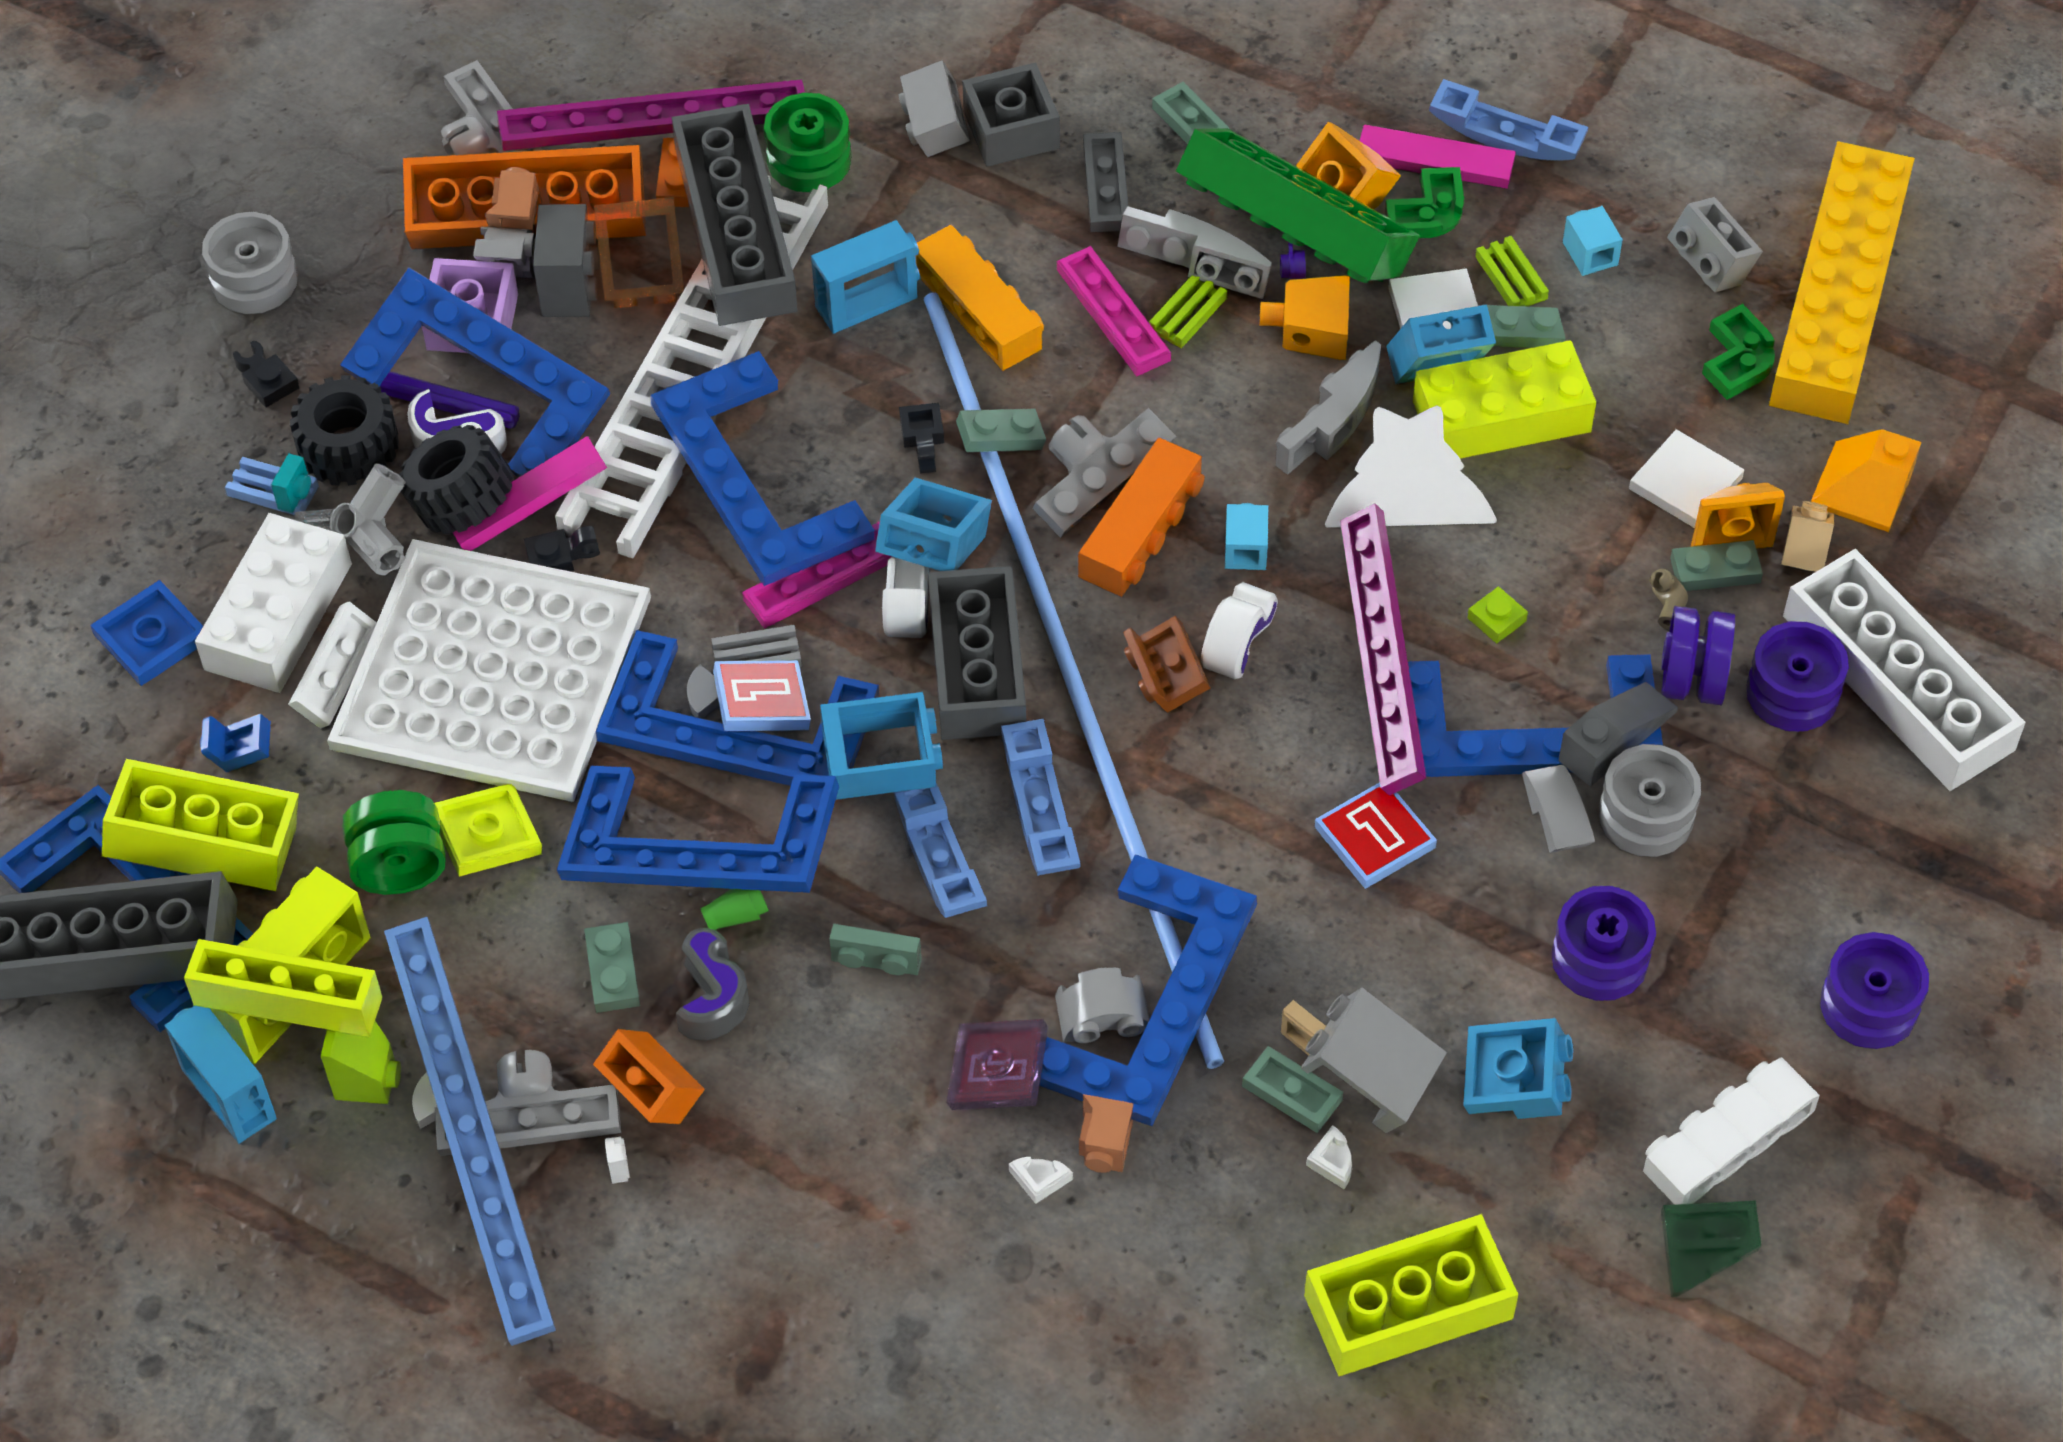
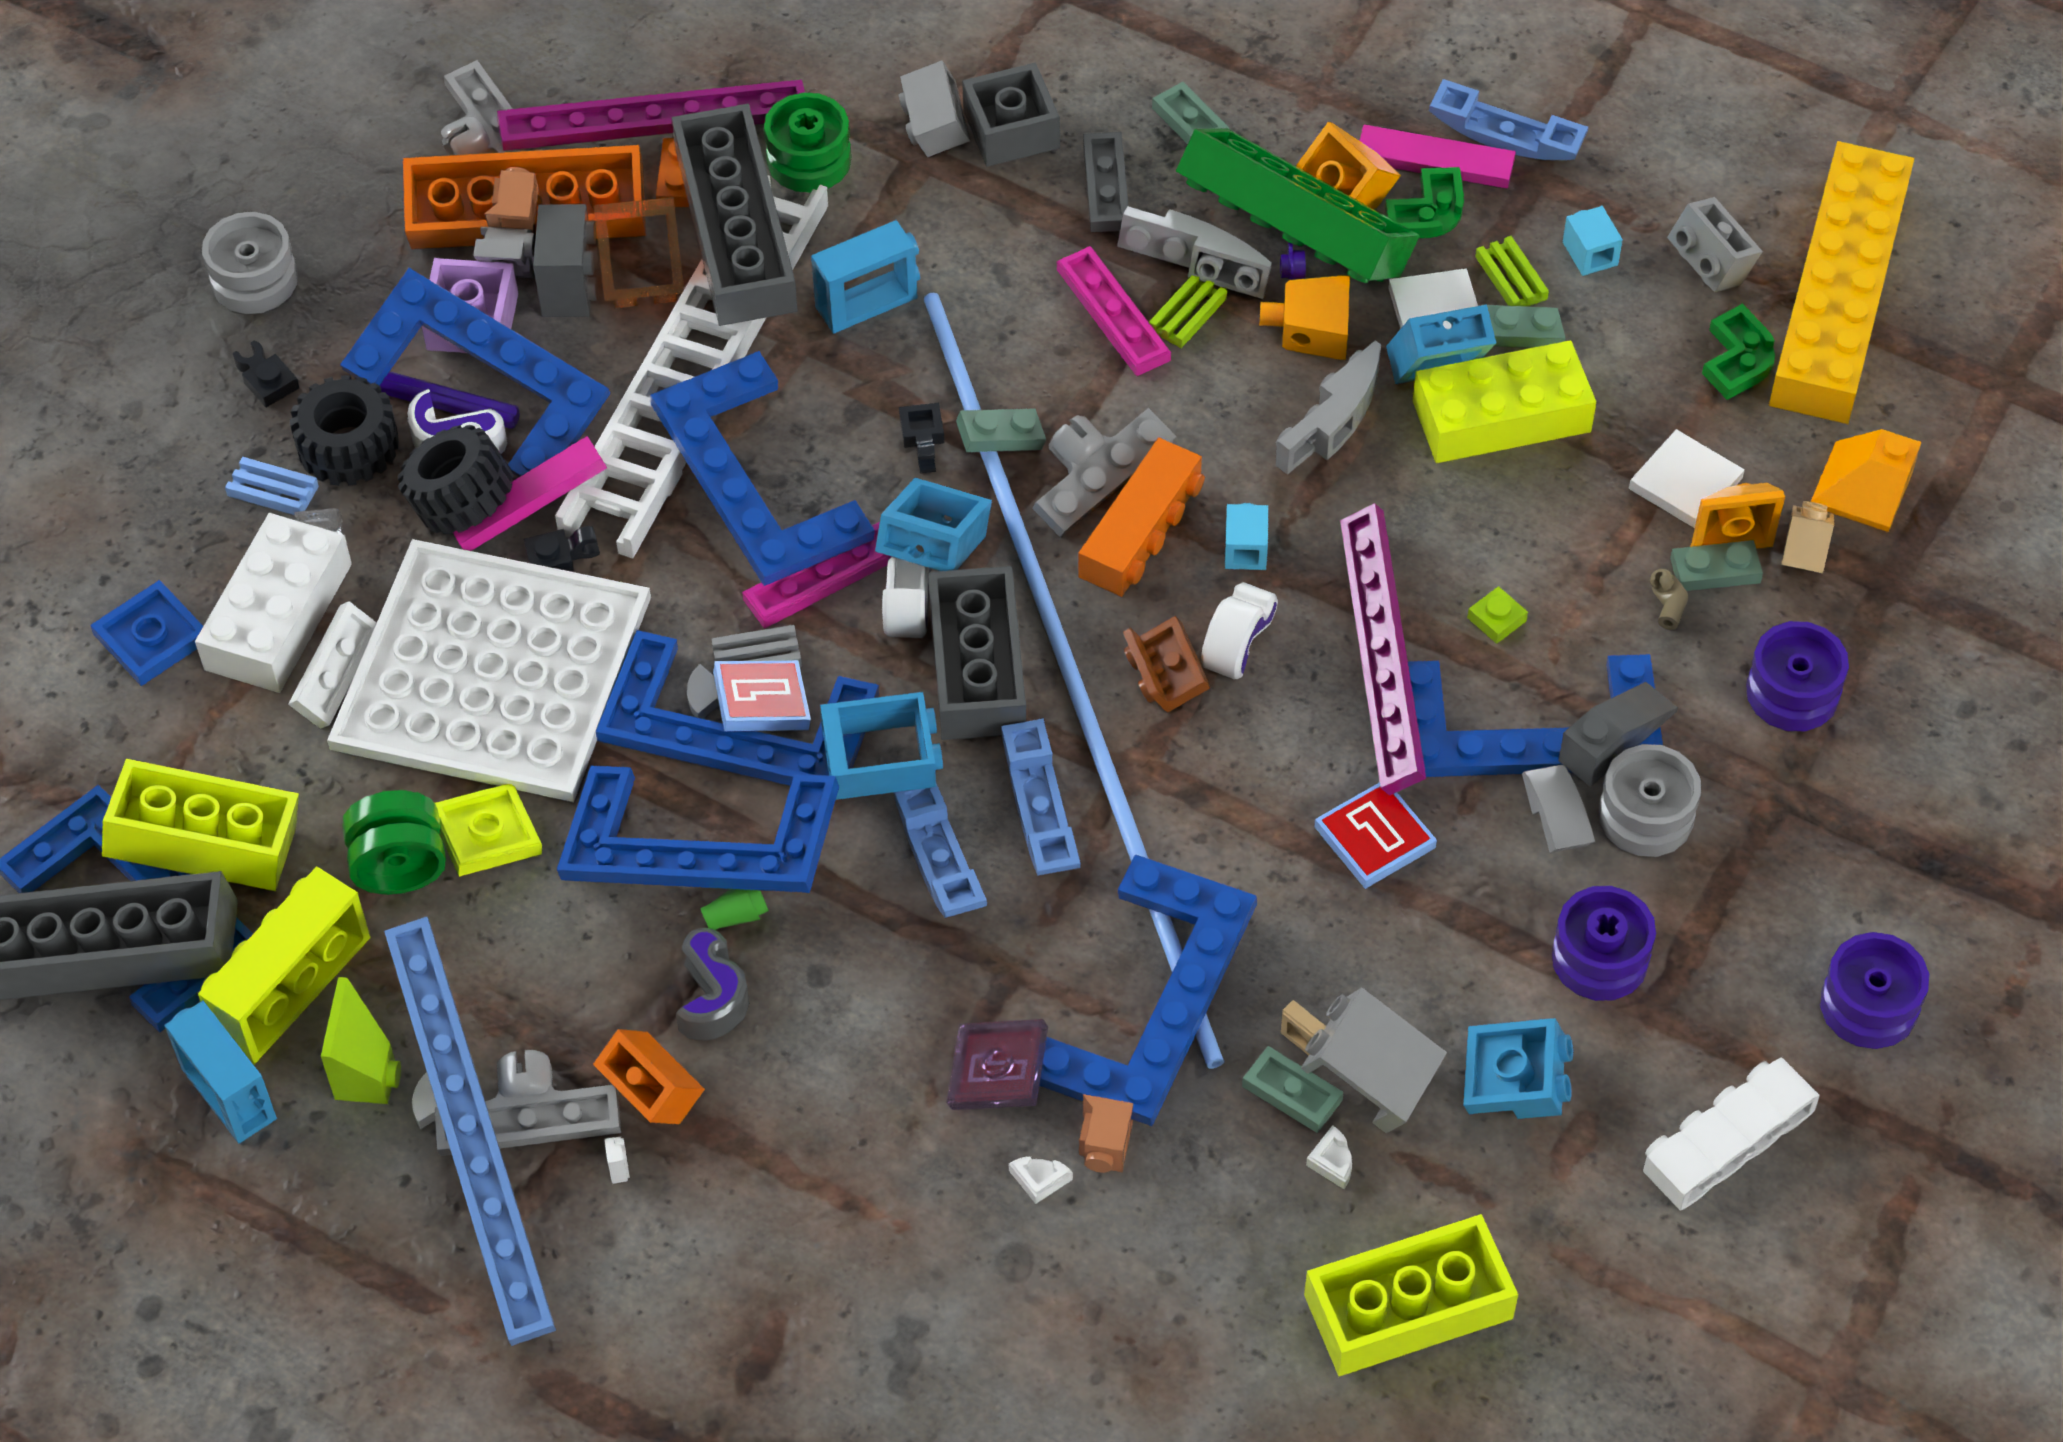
(237, 743): blue bracket -> none
(283, 987): neon yellow brick -> none
(291, 483): teal plate -> none
(365, 523): light grey piece -> none
(612, 967): sand green plate -> none
(875, 949): sand green plate -> none
(979, 297): light orange brick -> none
(1101, 1003): light grey cylinder -> none
(1412, 476): white sticker -> none
(1703, 656): dark purple wheel -> none
(1707, 1240): clear green wing -> none
(1908, 671): white brick -> none

